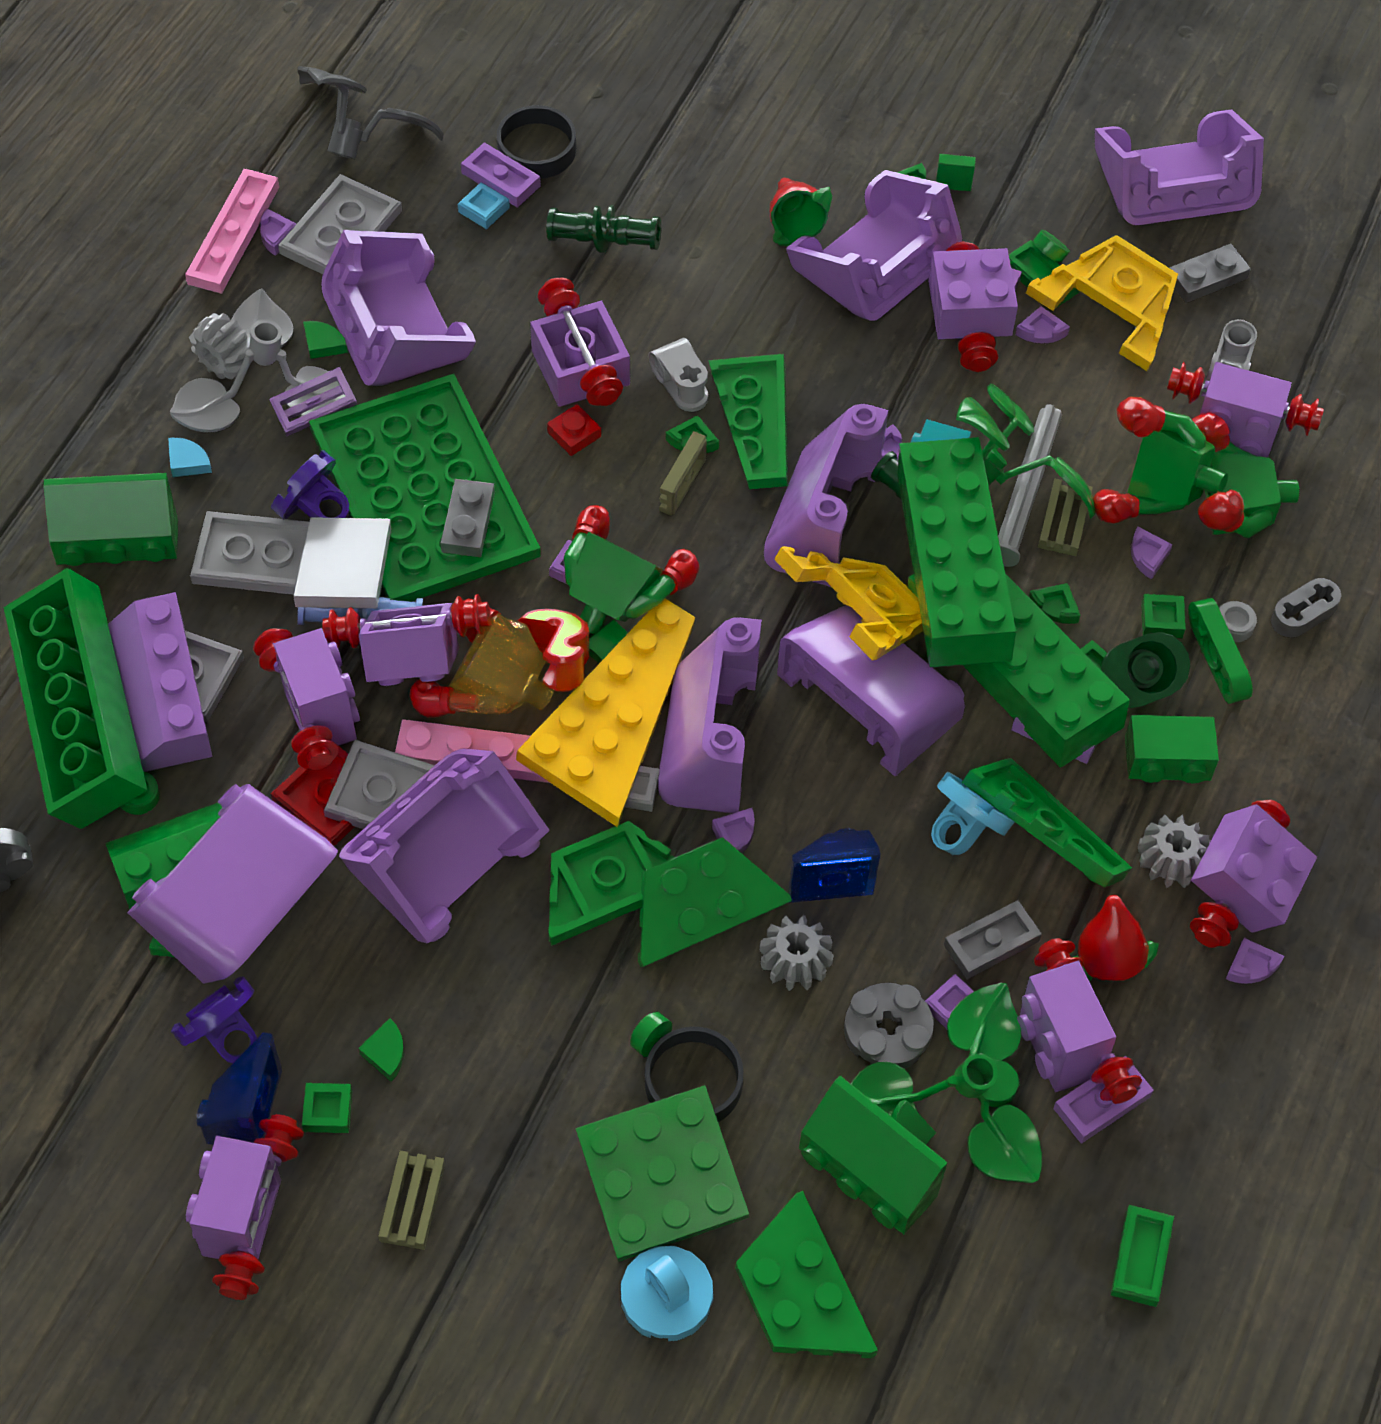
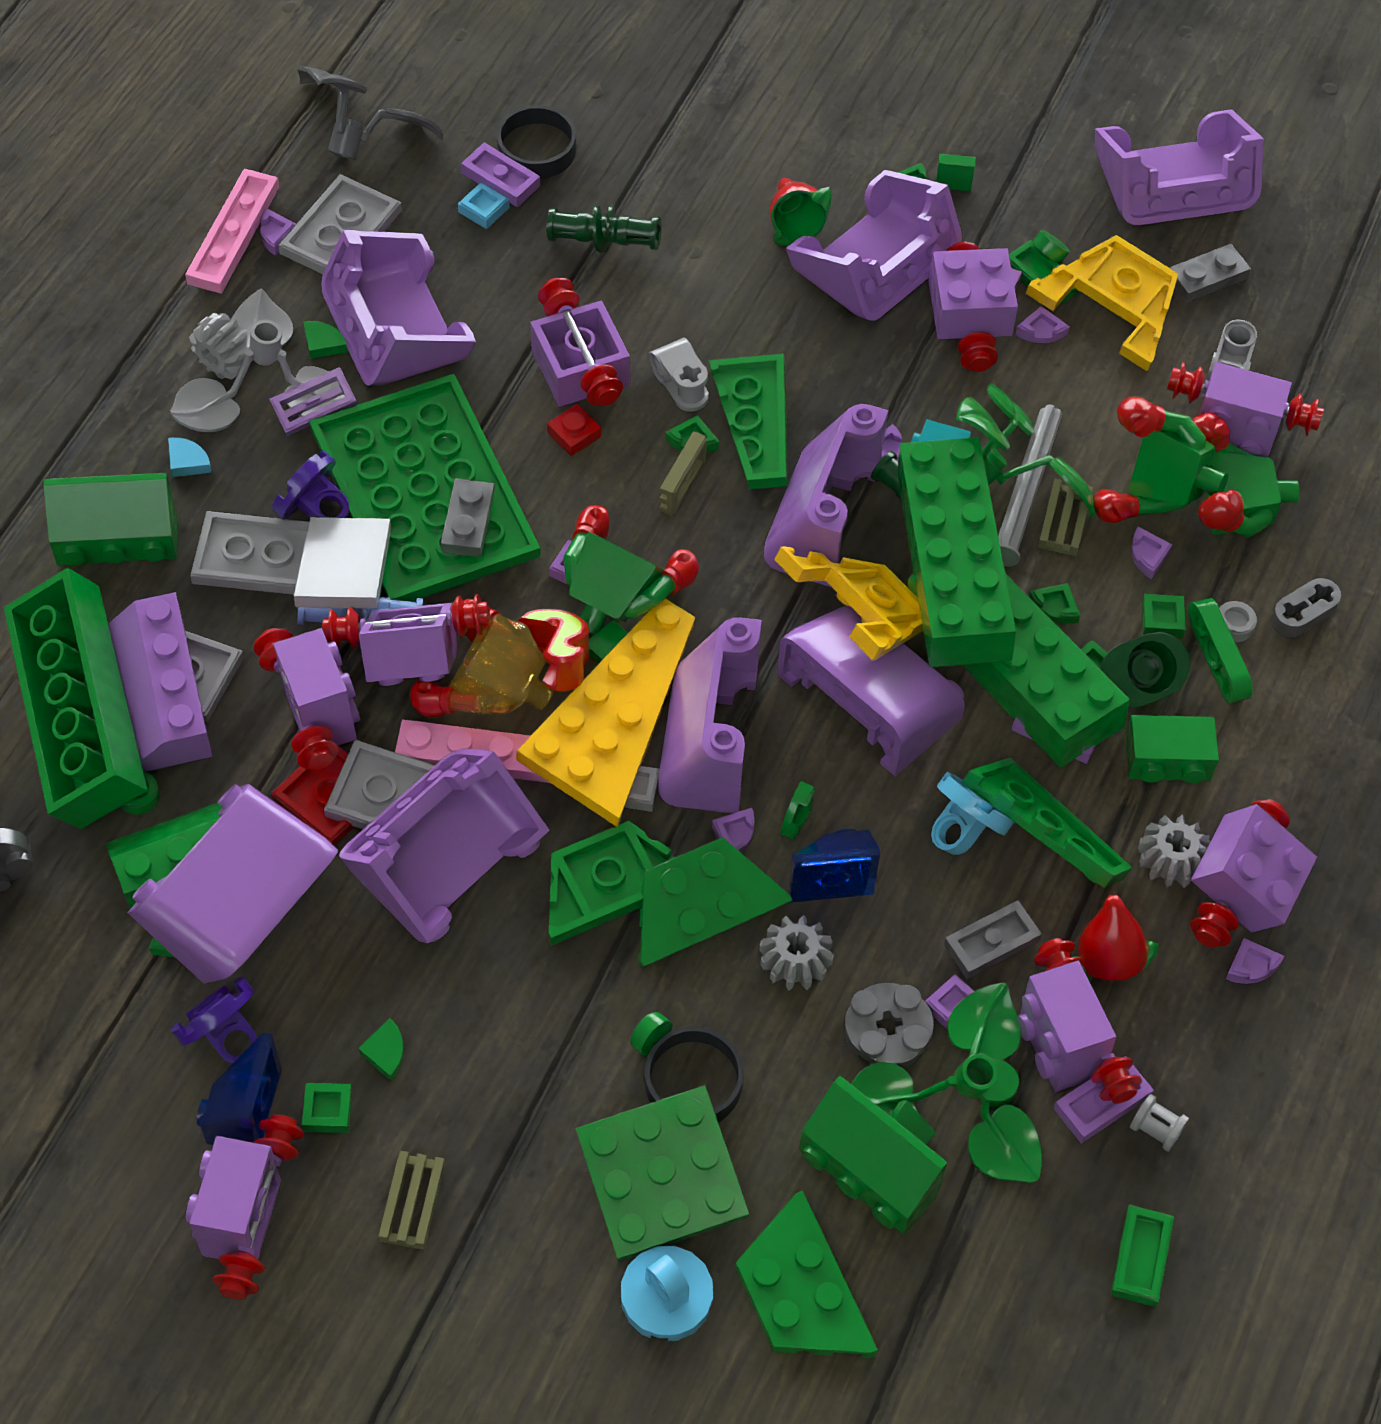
(798, 810): none -> green tile
(1159, 1122): none -> light grey bush

